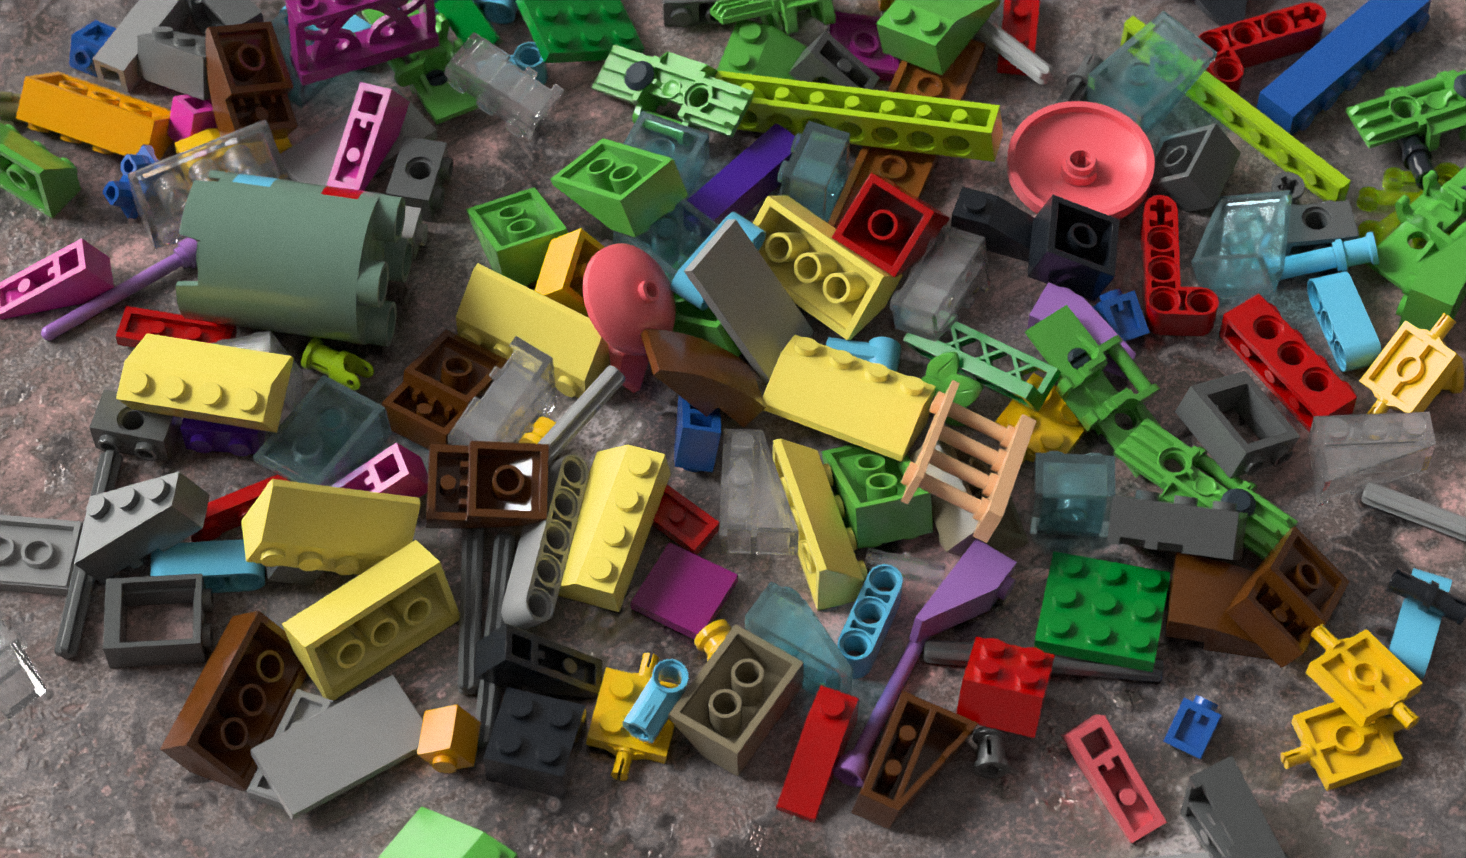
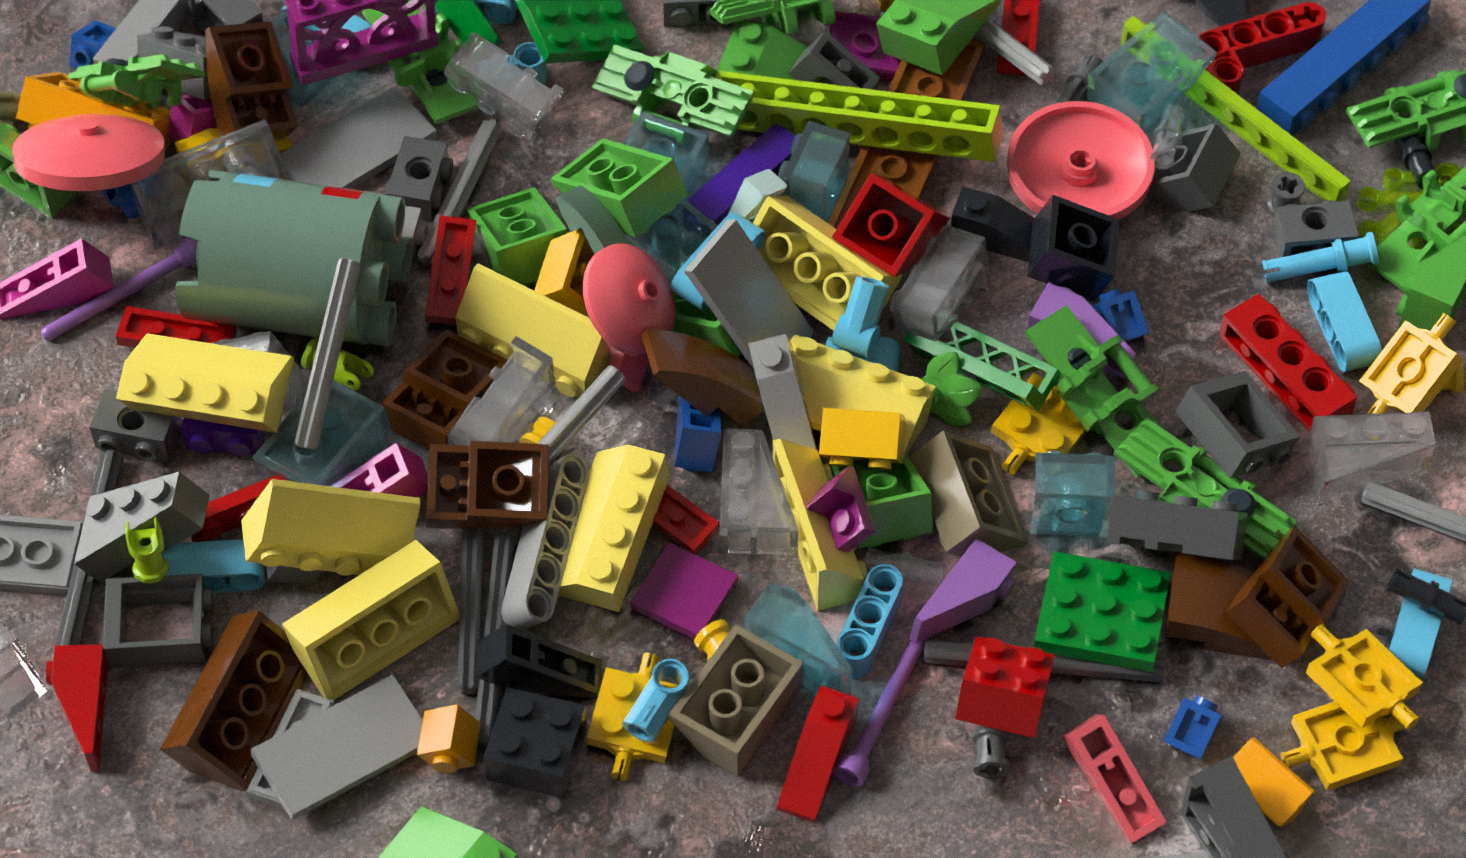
(80, 686): none -> red slope
(88, 152): none -> coral dish
(136, 80): none -> bright green piece
(147, 549): none -> lime piece
(327, 353): none -> light grey axle
(368, 136): dark pink slope -> none
(450, 268): none -> red plate
(463, 183): none -> light grey axle
(585, 211): none -> sand green slope
(754, 193): none -> light aqua slope
(782, 390): none -> light grey slope
(845, 509): none -> magenta slope
(858, 326): none -> medium azure piece
(862, 437): none -> yellow brick
(910, 756): reddish brown wedge -> none
(1003, 462): light nougat fence -> none
(1162, 261): red beam -> none
(1167, 136): none -> clear pin
(1244, 244): clear light blue slope -> none
(1272, 783): none -> light orange slope

